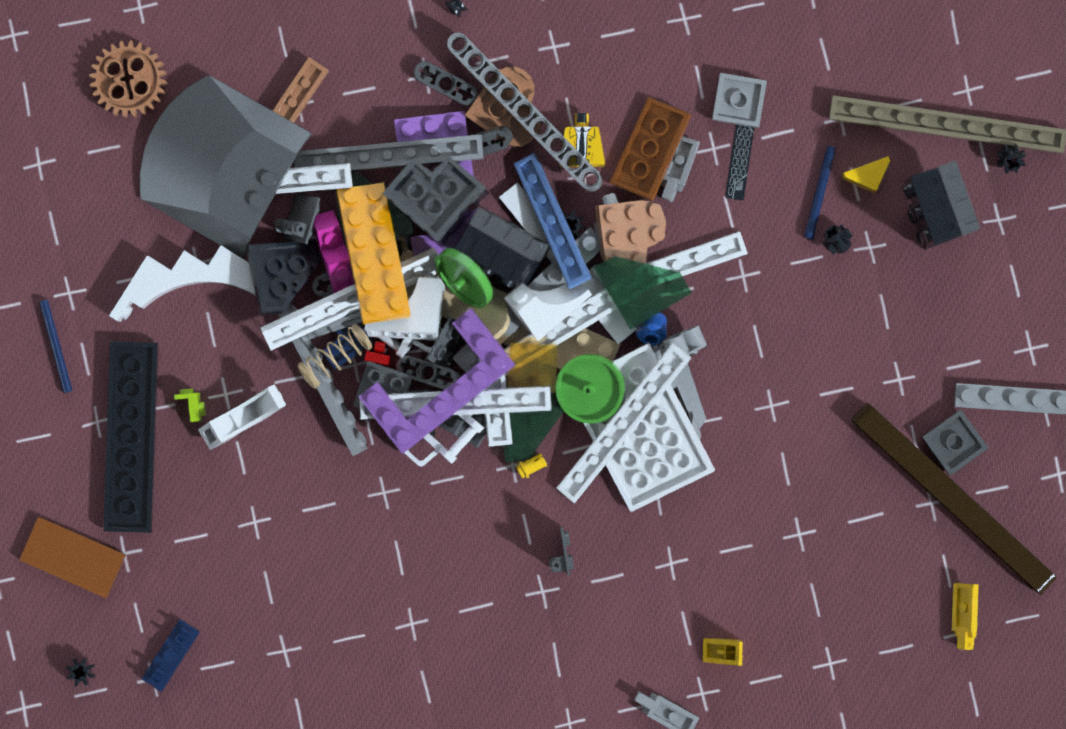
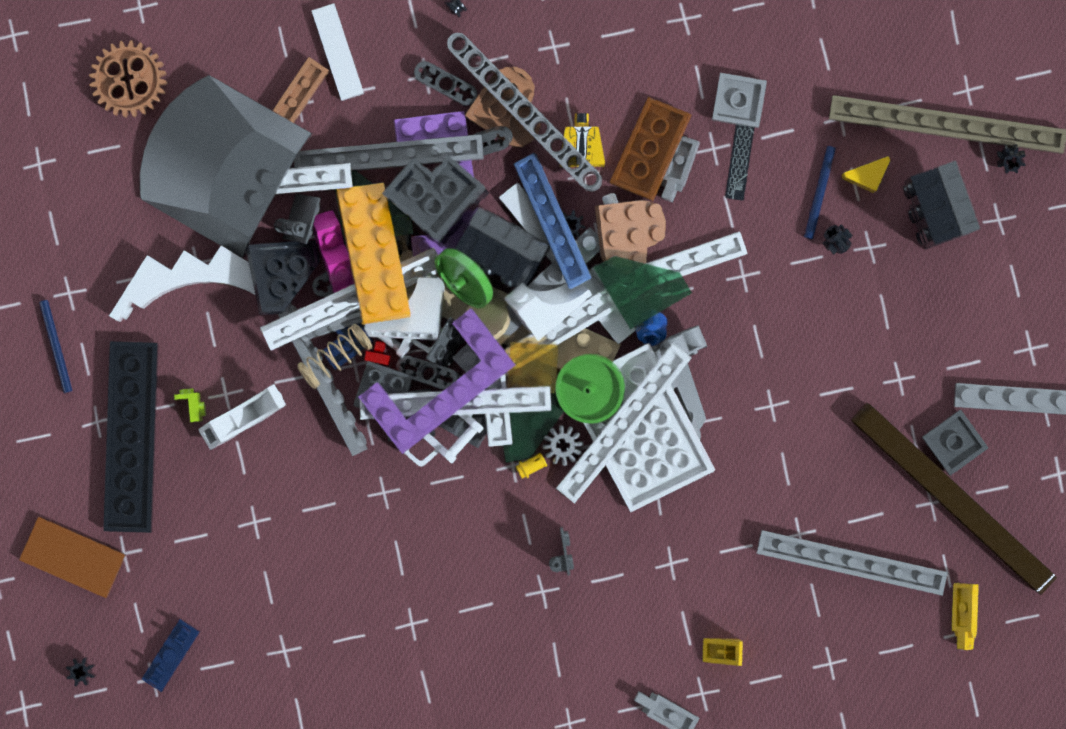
(337, 52): none -> white tile
(557, 451): none -> light grey gear
(851, 562): none -> light grey plate

